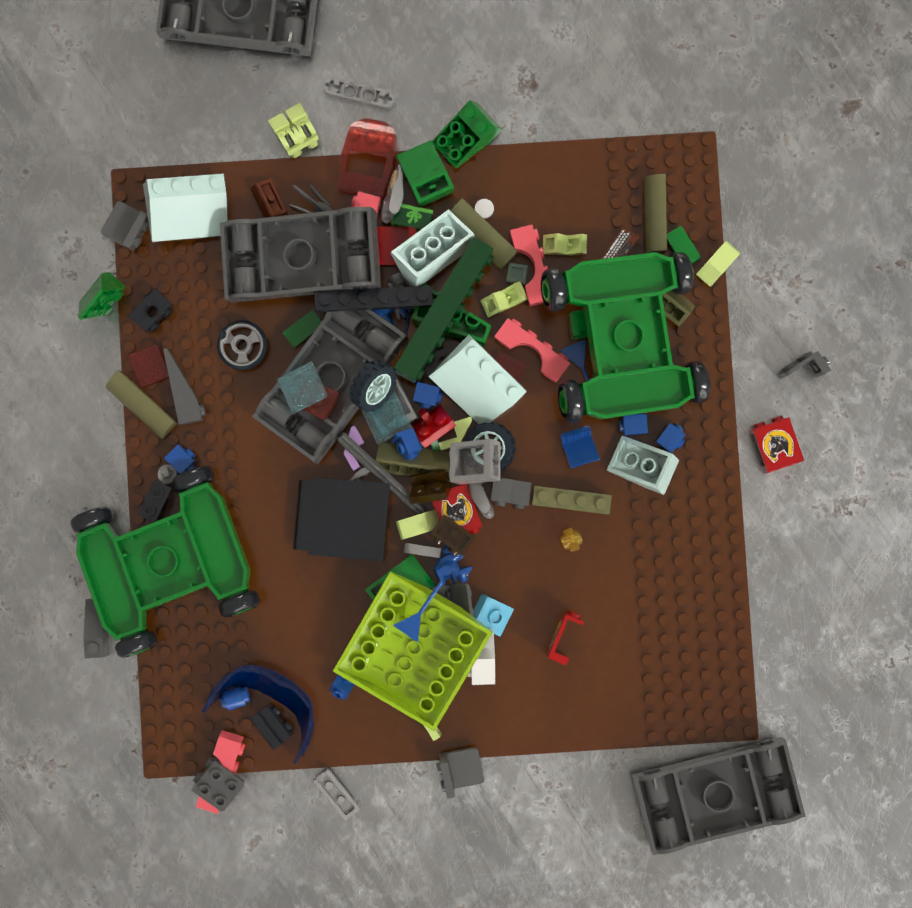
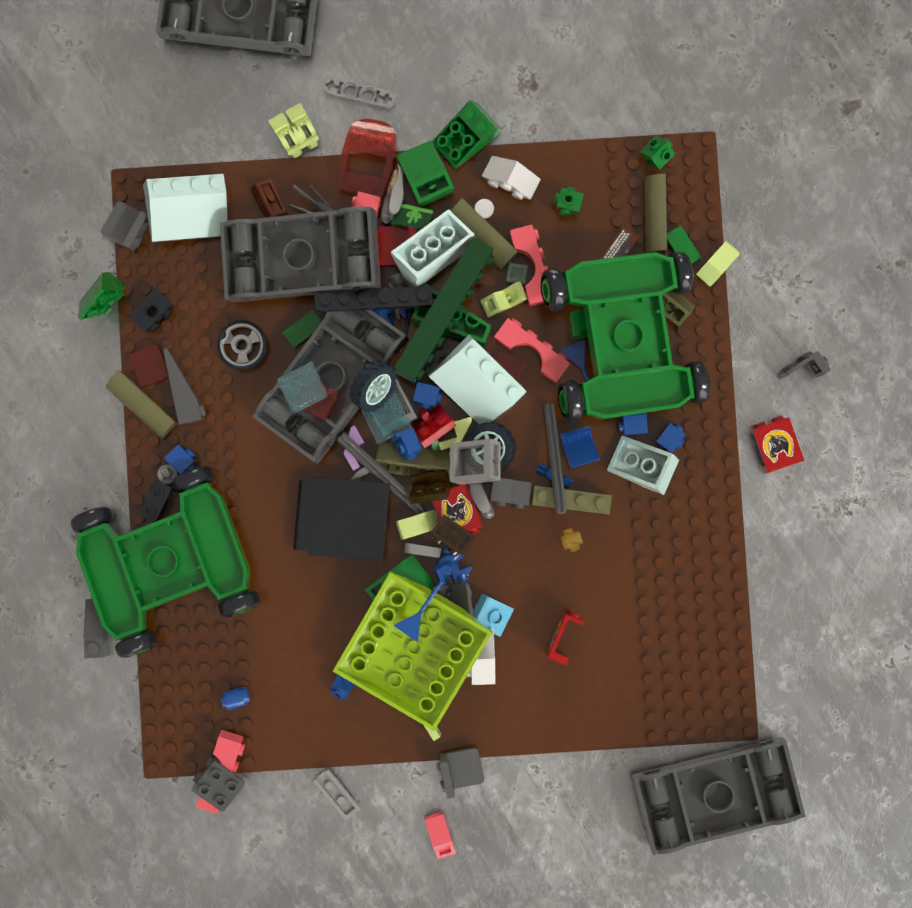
(272, 726): black brick -> none
(274, 686): clear blue piece -> none
(439, 835): none -> coral slope
(511, 177): none -> white brick
(543, 470): none -> blue axle
(555, 460): none -> dark grey axle
(564, 245): yellowish green slope -> none
(572, 207): none -> green brick
(658, 152): none -> green brick

